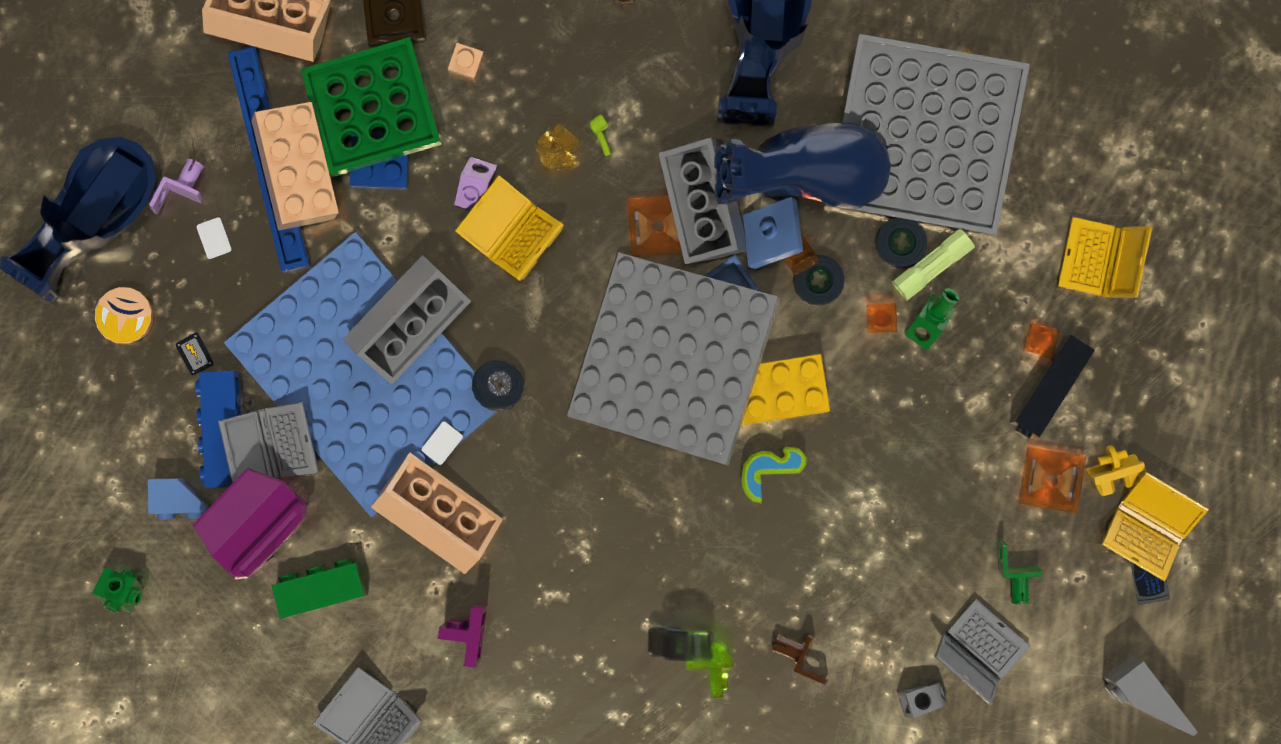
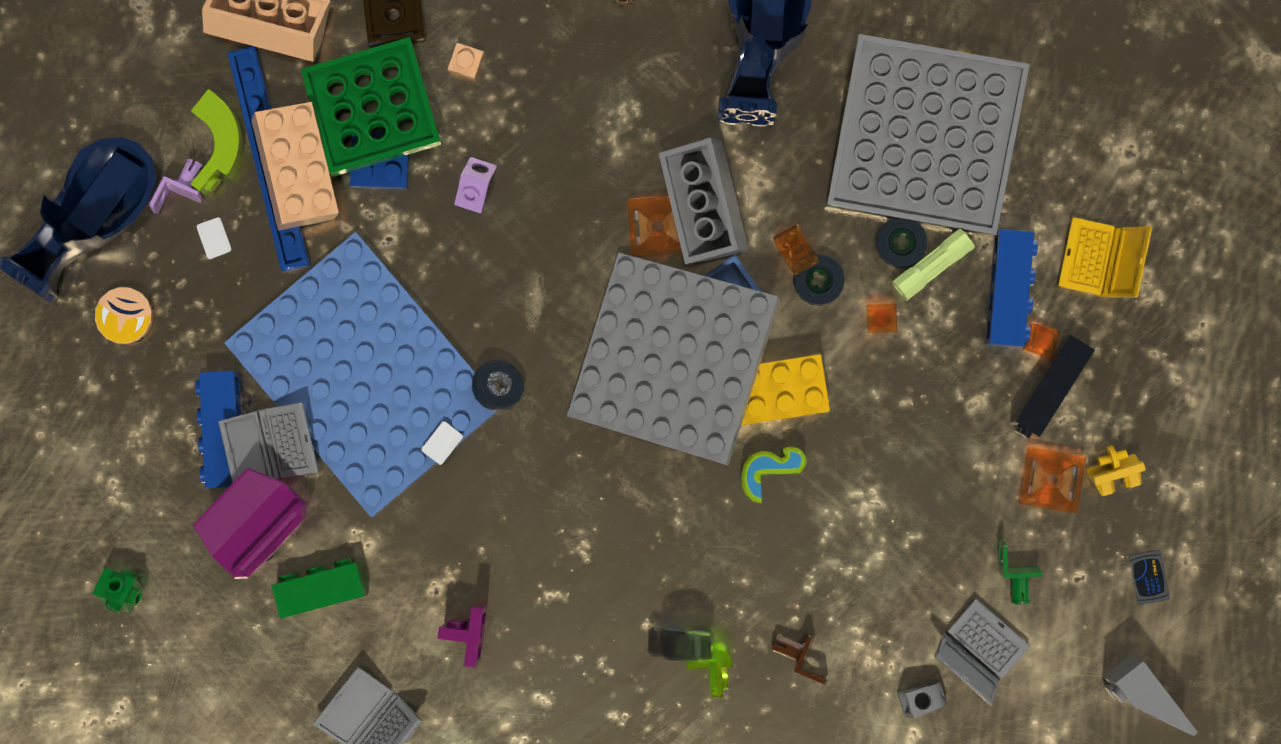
(173, 497): medium blue slope -> none
(194, 354): sticker -> none
(228, 142): none -> lime arch
(406, 320): light grey slope -> none
(437, 513): light nougat slope -> none
(509, 229): yellow piece -> none
(561, 139): clear yellow brick -> none
(598, 125): lime hand -> none
(772, 233): medium blue plate -> none
(820, 162): dark blue animal -> none
(933, 317): green bracket -> none
(1010, 289): none -> blue brick
(1152, 525): yellow piece -> none

